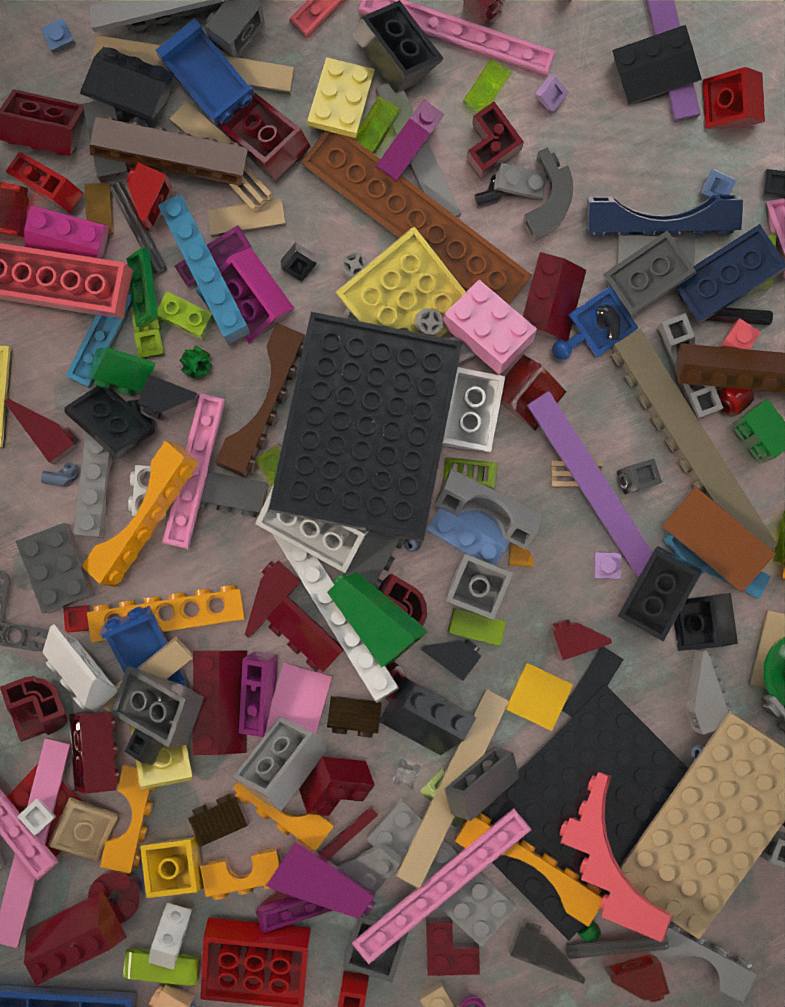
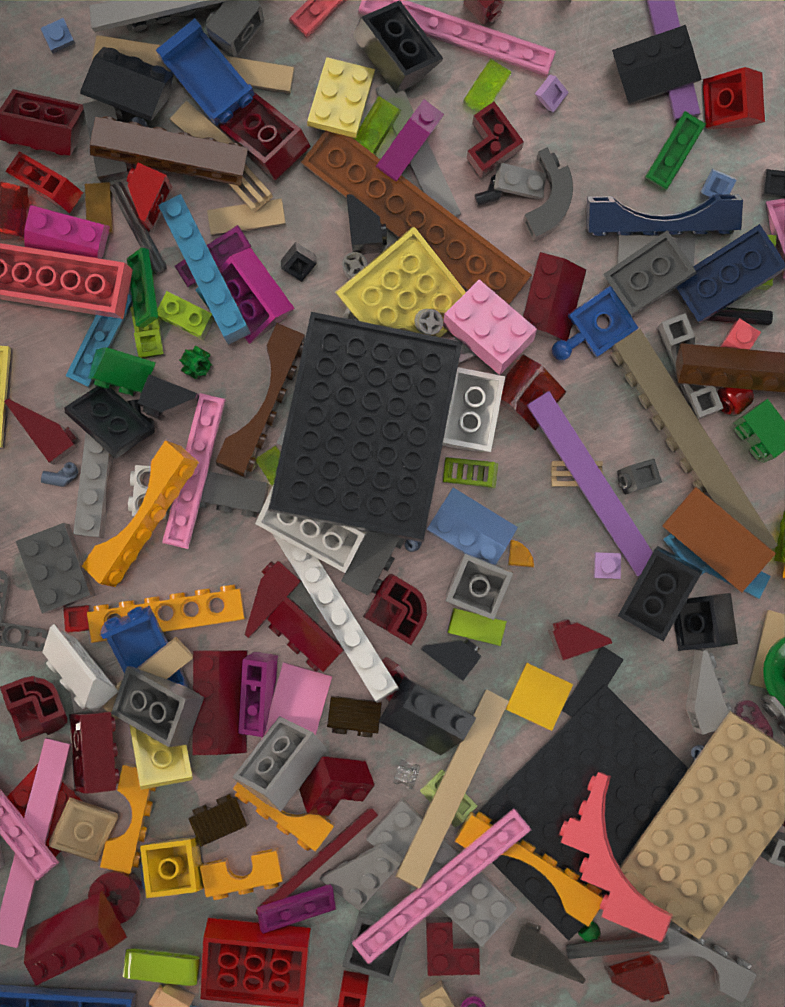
(36, 816): white plate -> none
(143, 747): black slope -> none
(170, 936): white brick -> none
(320, 882): magenta slope -> none
(365, 228): none -> black slope
(375, 618): green slope -> none
(482, 783): dark grey brick -> none
(516, 520): light grey arch -> none
(611, 318): black arm -> none
(675, 150): none -> green tile
(757, 715): none -> clear pink beam

